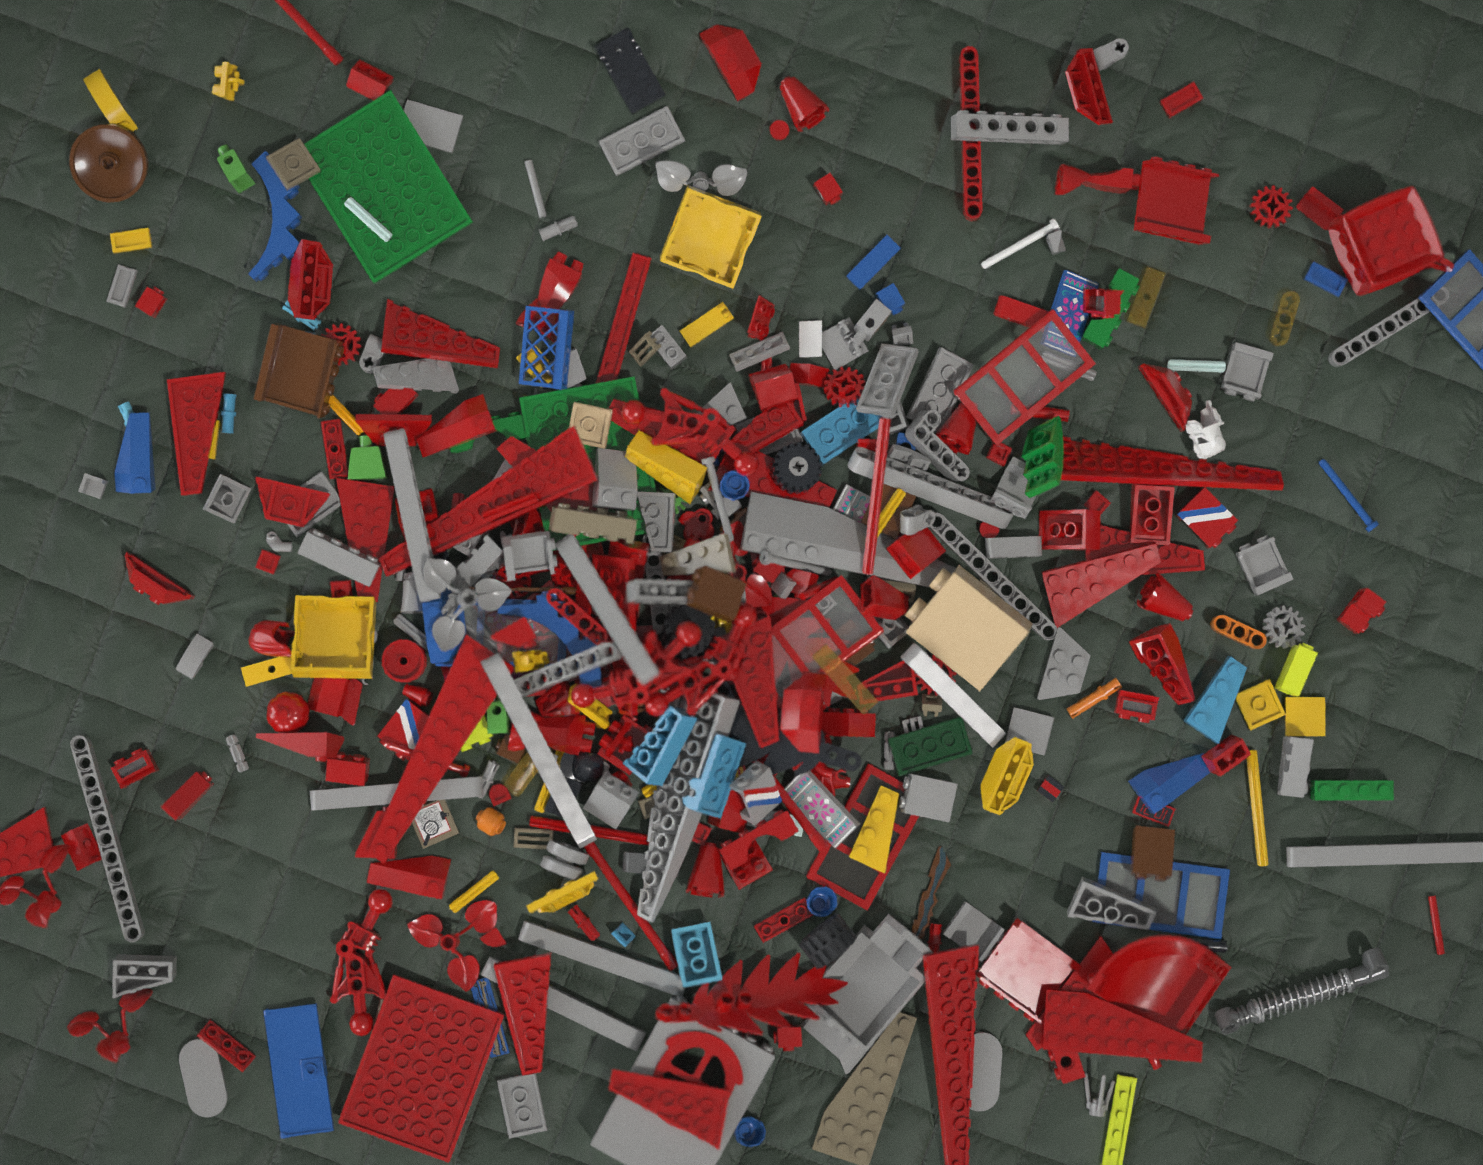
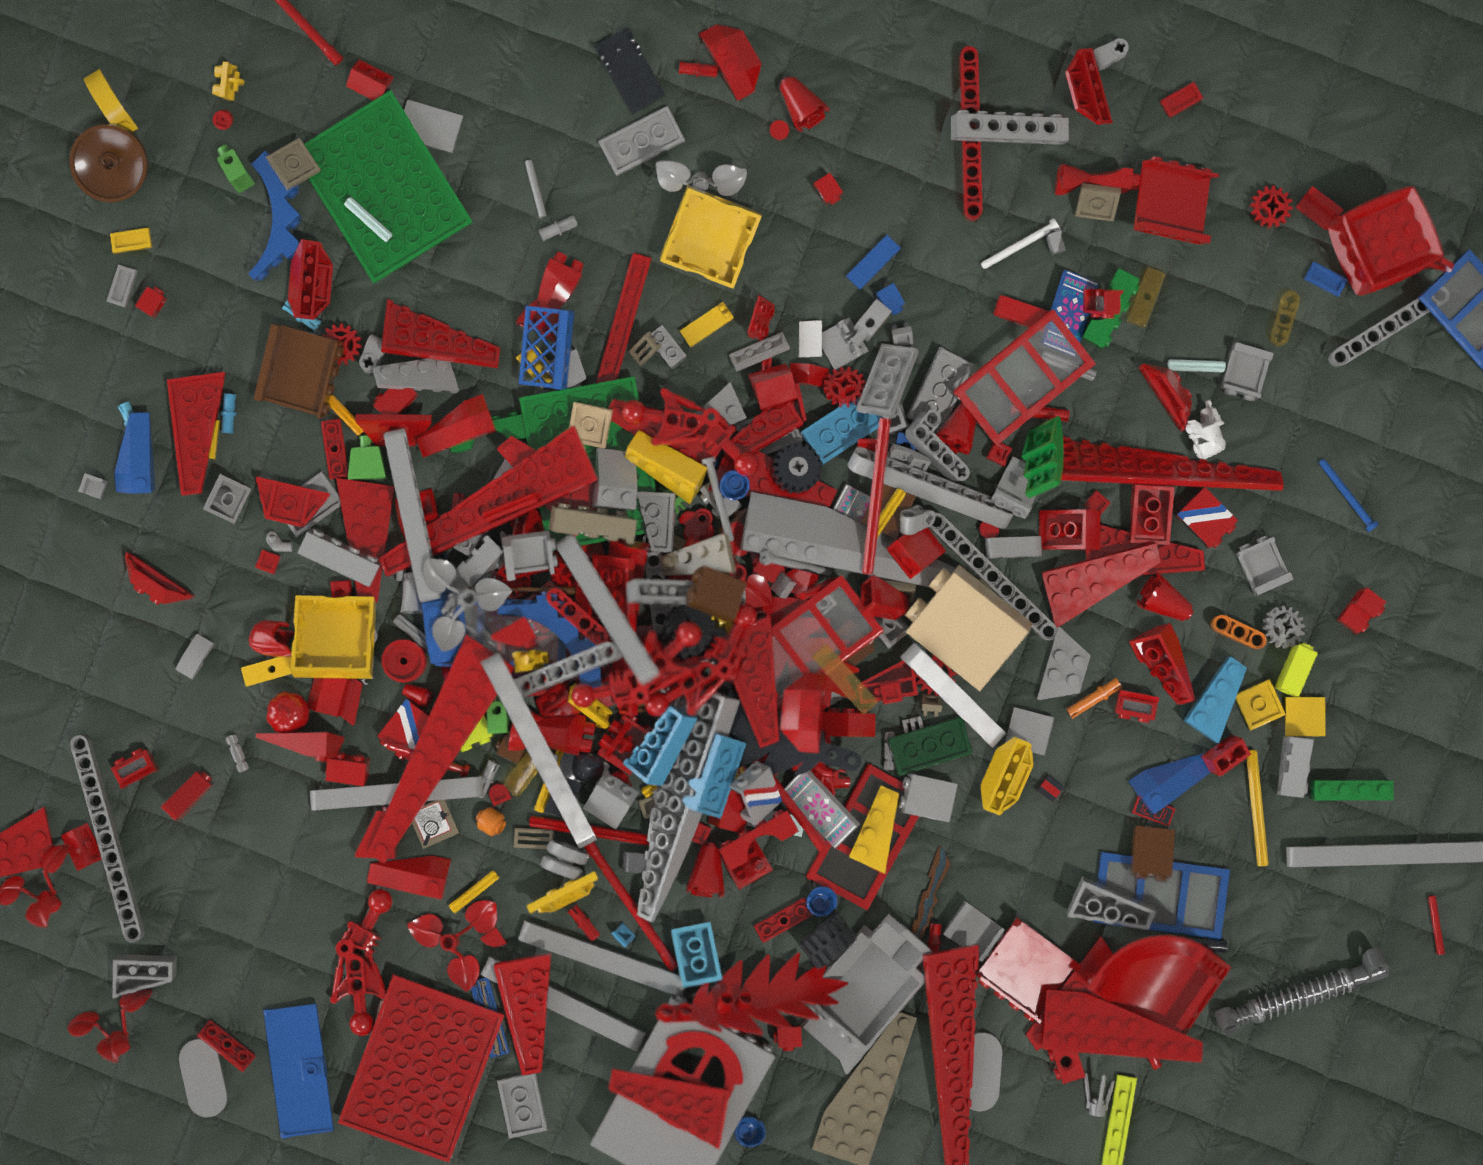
(223, 119): none -> red tile
(698, 69): none -> red axle
(891, 692): none -> red tile
(1097, 202): none -> dark tan tile

